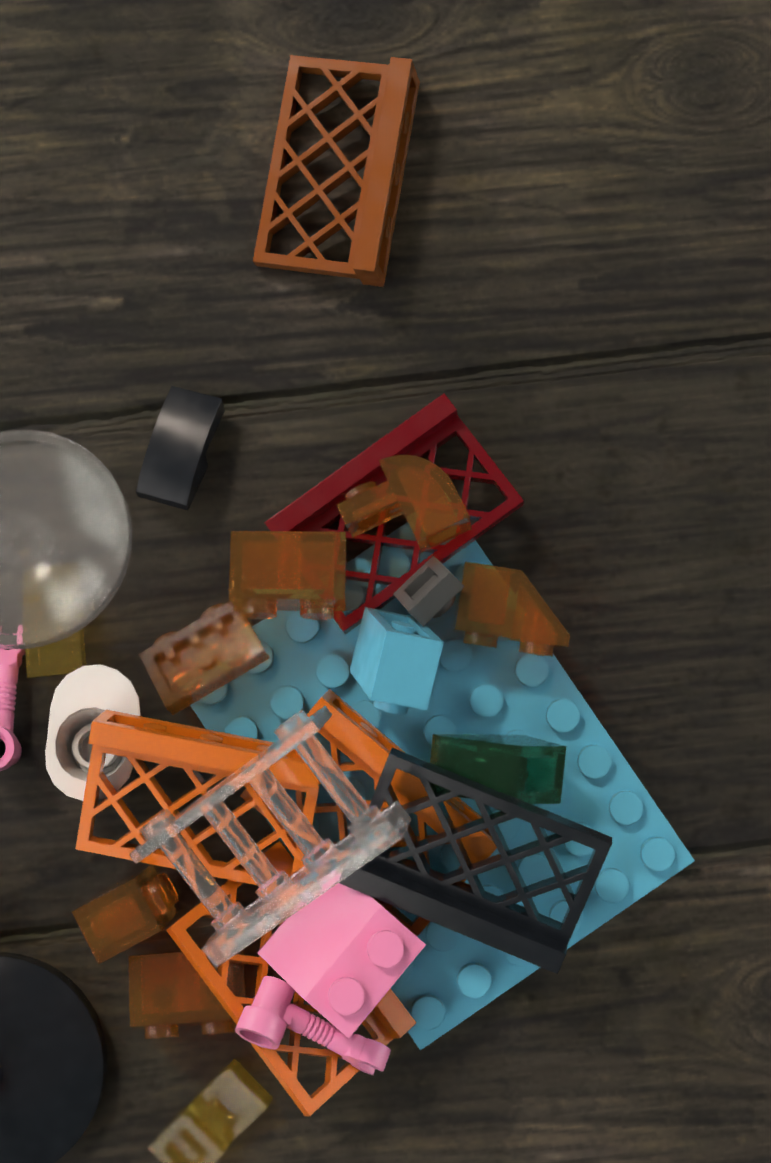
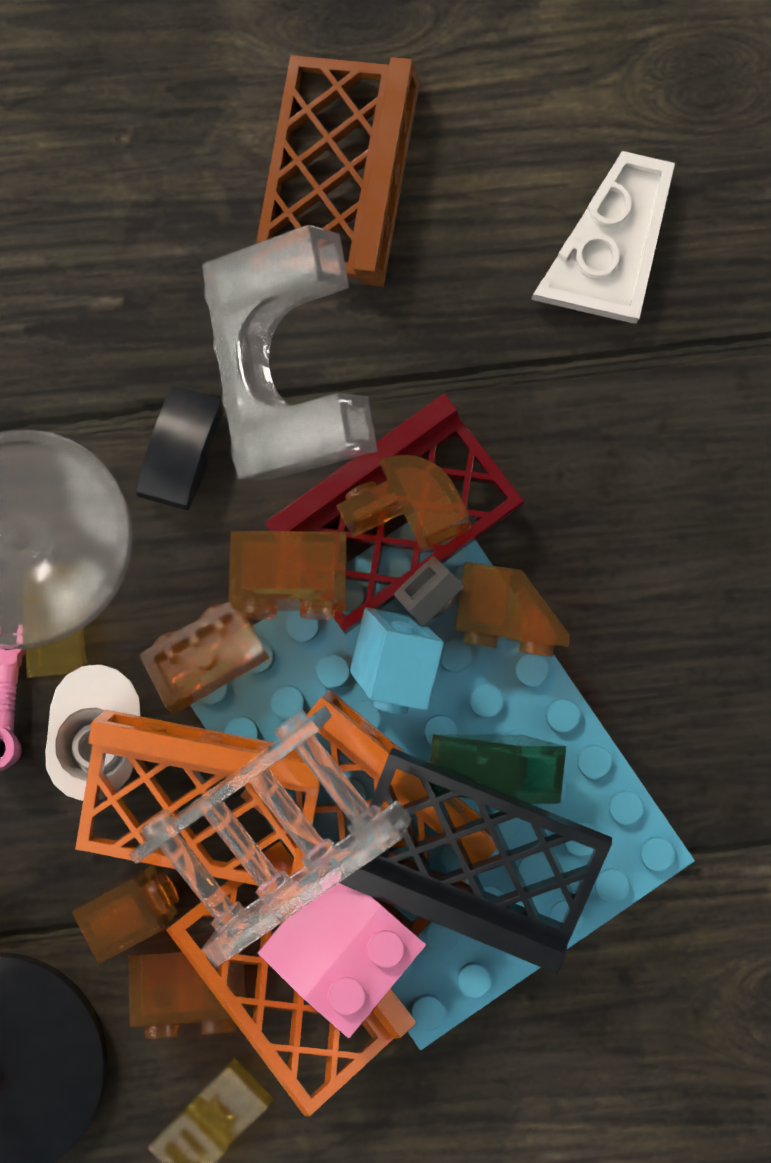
(246, 302): none -> clear arch
(273, 1012): bright pink brick -> none
(614, 243): none -> white wing

